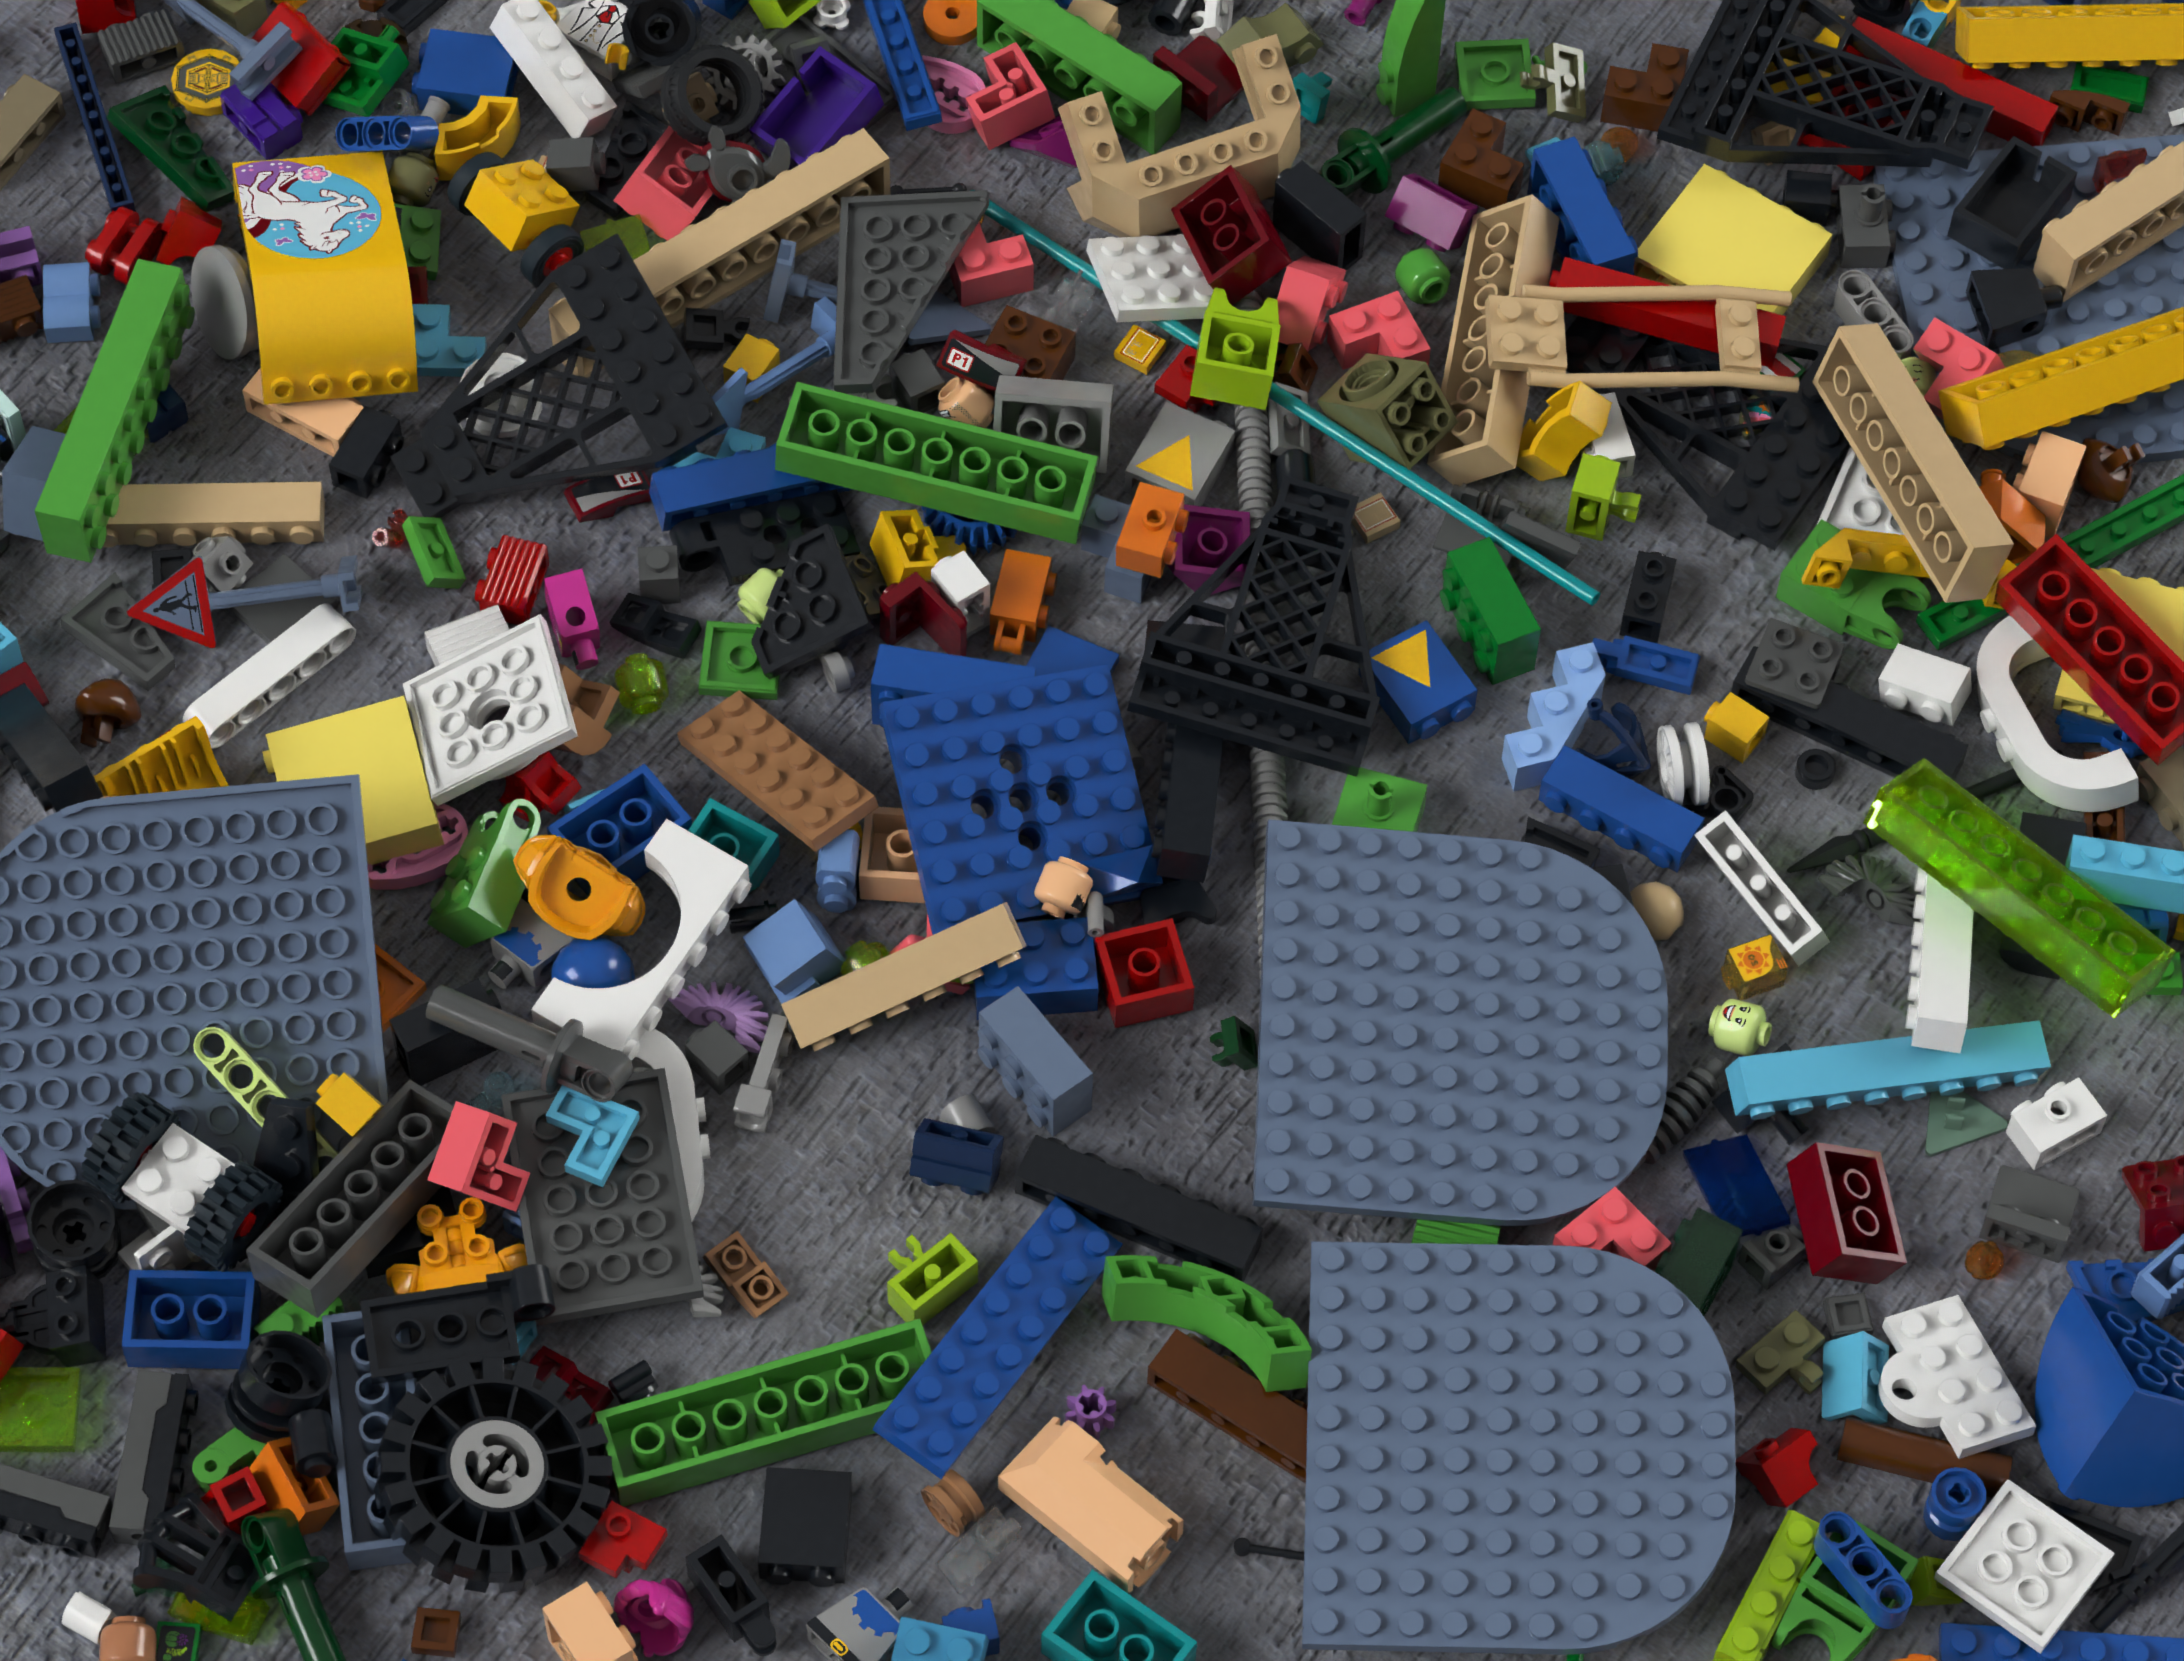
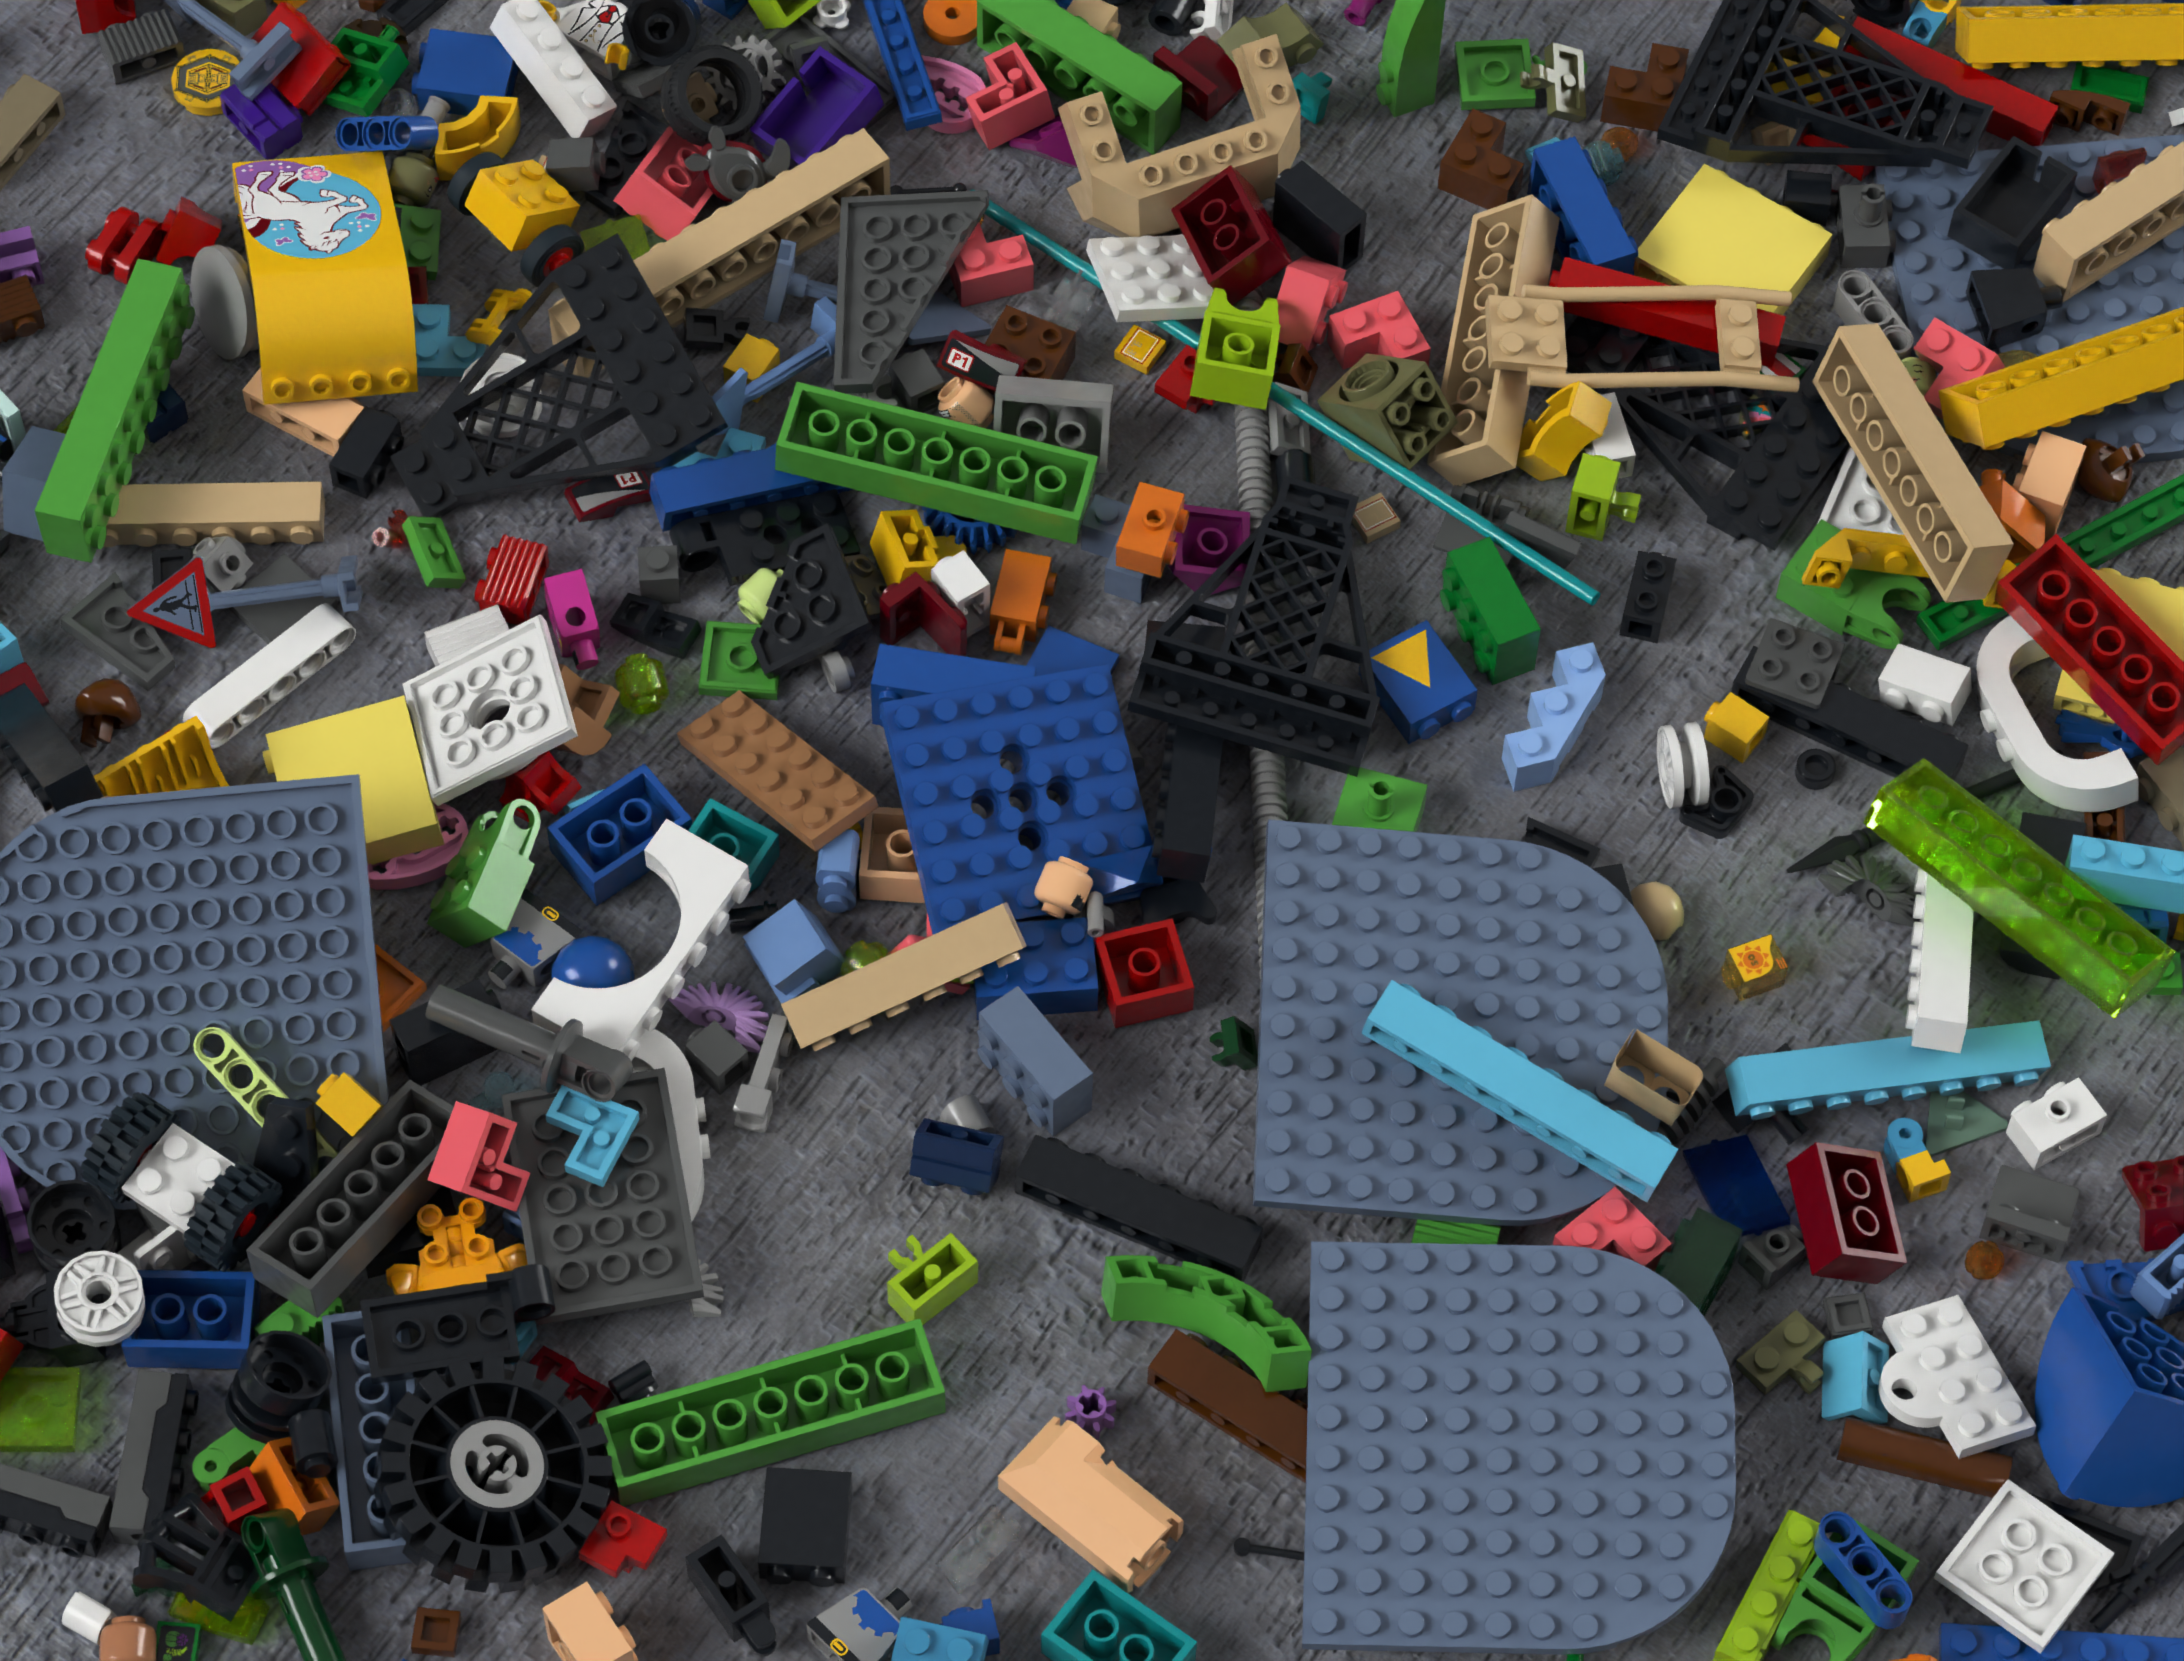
(69, 302): medium blue brick -> none
(93, 117): dark blue piece -> none
(99, 1274): none -> white wheel
(166, 140): dark green wing -> none
(498, 304): none -> yellow piece
(548, 866): light orange piece -> none
(658, 1612): dark pink hair -> none
(745, 1276): medium nougat slope -> none
(953, 1503): medium nougat wheel -> none
(997, 1338): blue plate -> none
(1181, 454): light grey brick -> none
(1366, 159): dark green piece -> none
(1423, 276): bright green head -> none
(1430, 212): magenta brick -> none
(1519, 1090): none -> medium azure brick
(1620, 809): blue brick -> none
(1632, 744): dark blue helmet -> none
(1649, 663): blue hinge -> none
(1654, 1058): none -> tan piece
(1739, 1027): yellowish green head -> none
(1762, 888): white brick -> none
(1780, 1466): red brick -> none
(1912, 1162): none -> leg
(1926, 1589): lime slope -> none
(1954, 1503): blue wheel -> none

